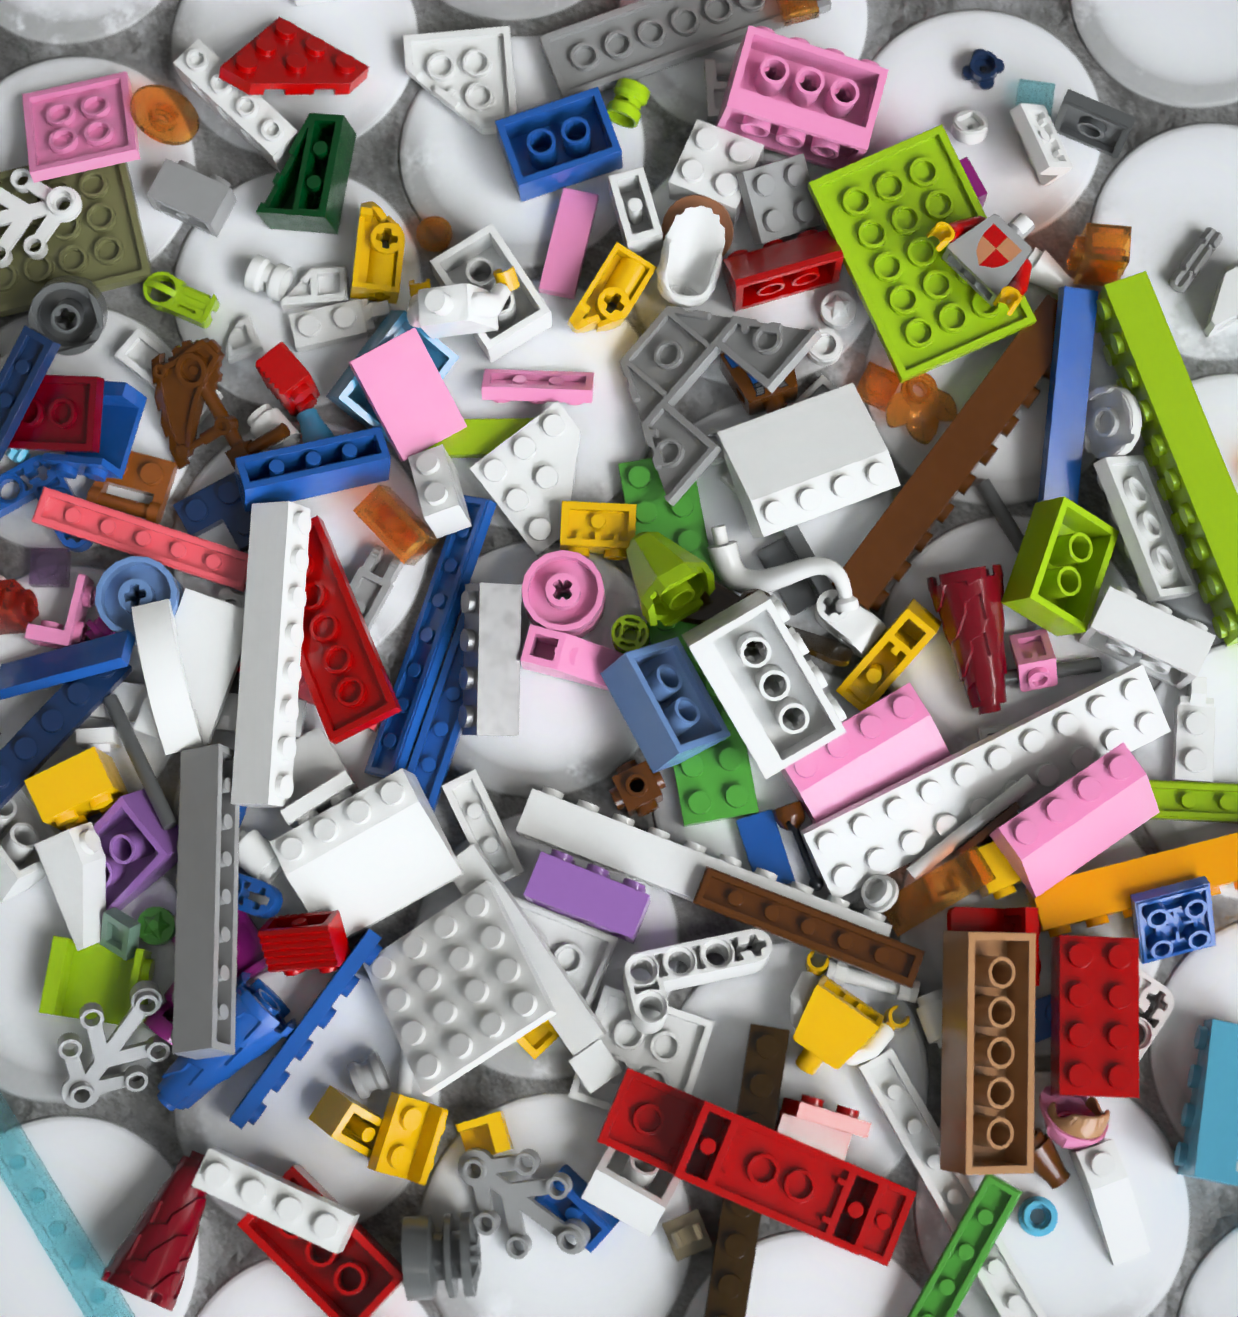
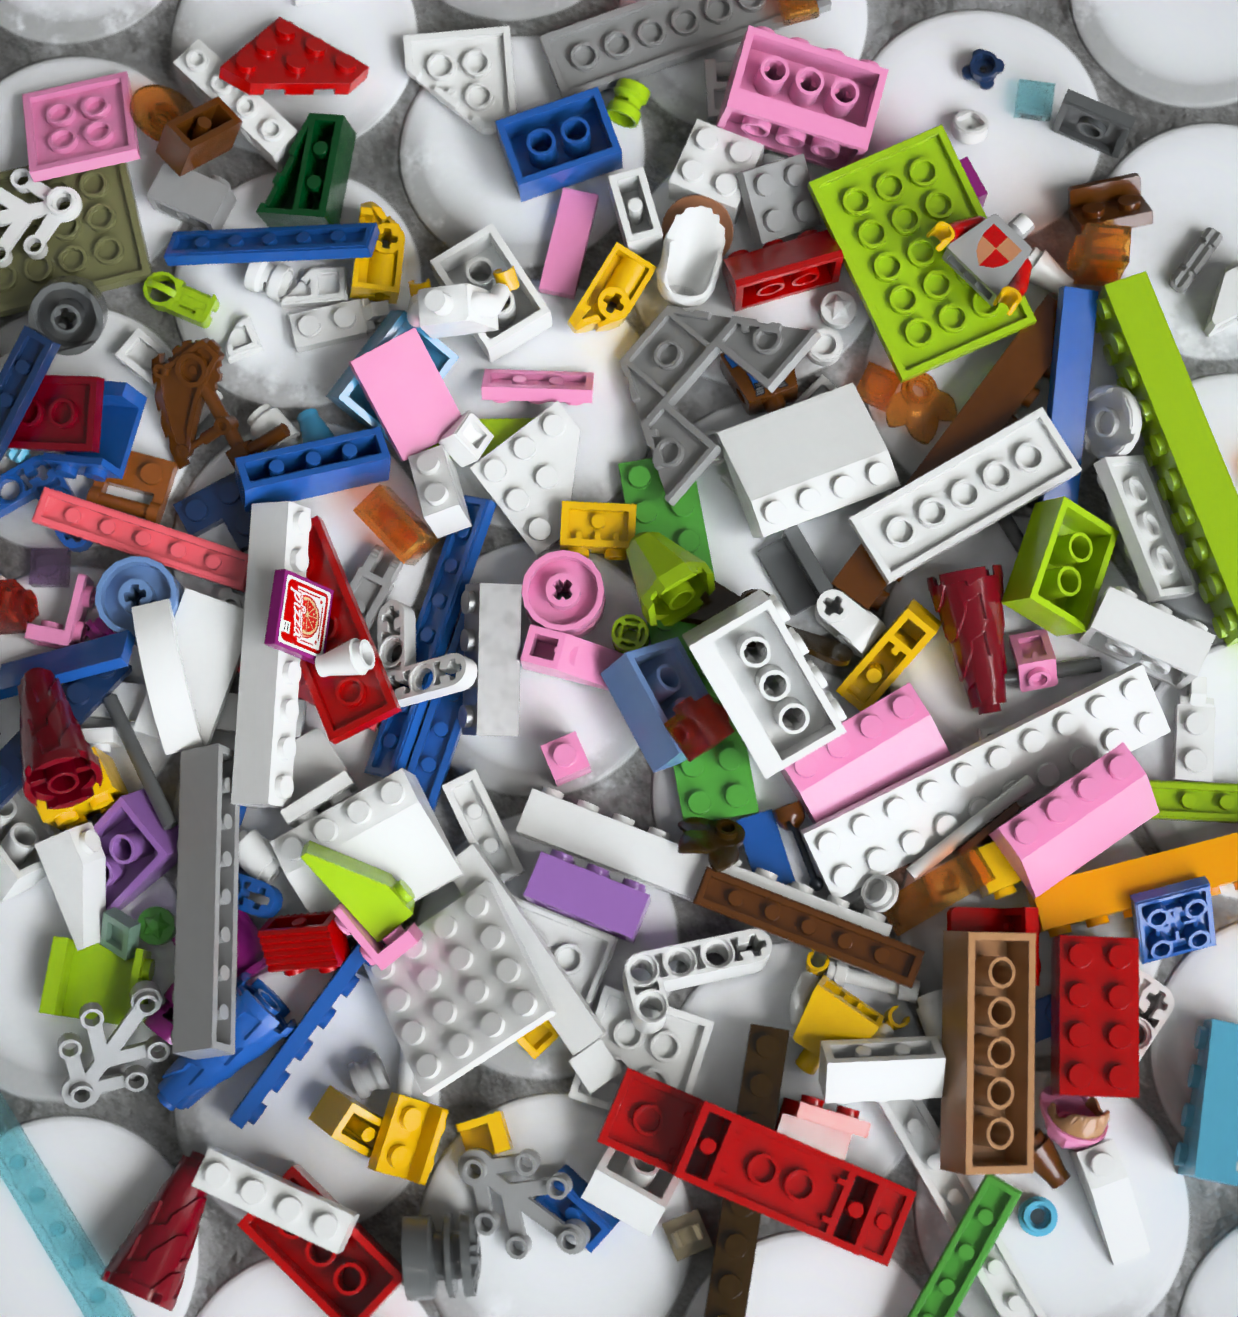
(53, 750): none -> dark red cone
(198, 136): none -> reddish brown brick
(272, 244): none -> blue tile
(287, 379): red brick -> none
(298, 616): none -> tile
(350, 658): none -> white cone
(366, 891): none -> lime slope
(375, 952): none -> bright pink bracket
(406, 669): none -> white beam
(434, 233): clear orange plate -> none
(466, 439): none -> white slope
(566, 758): none -> bright pink brick
(637, 802): reddish brown brick -> none
(698, 726): none -> clear red brick
(716, 838): none -> dark brown plate
(737, 577): white animal -> none
(881, 1069): none -> white brick
(964, 495): none -> white plate
(1041, 142): white bracket -> none
(1109, 202): none -> reddish brown bracket

